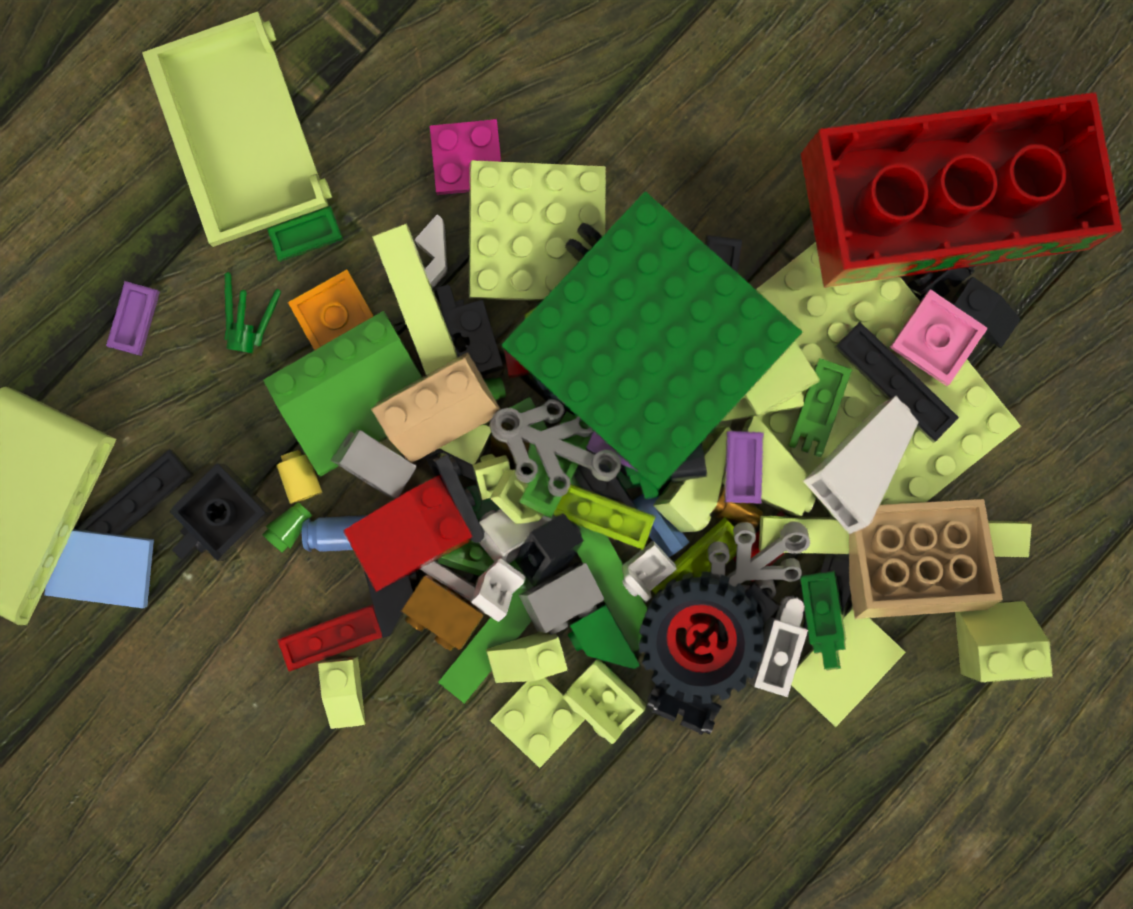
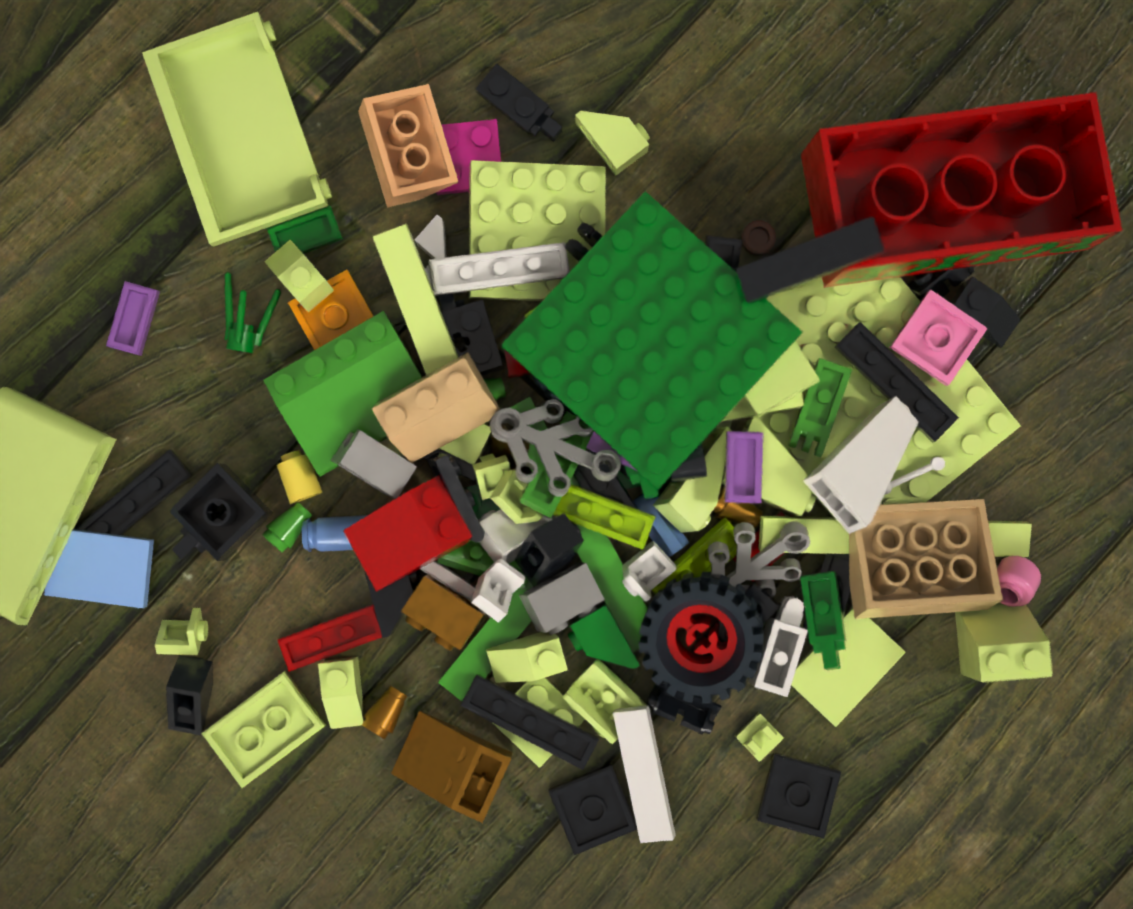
(182, 636): none -> yellowish green bracket
(189, 694): none -> black slope
(263, 729): none -> yellowish green tile
(299, 276): none -> yellowish green slope
(385, 712): none -> pearl gold cone
(407, 144): none -> light nougat slope
(452, 766): none -> pearl gold slope
(498, 268): none -> white tile
(518, 103): none -> black hinge
(530, 721): none -> black tile
(593, 809): none -> black tile
(614, 138): none -> yellowish green slope
(644, 774): none -> white tile
(758, 237): none -> reddish brown tile
(759, 737): none -> yellowish green tile
(798, 795): none -> black tile
(811, 260): none -> black tile
(936, 464): none -> white hinge
(1018, 580): none -> bright pink head

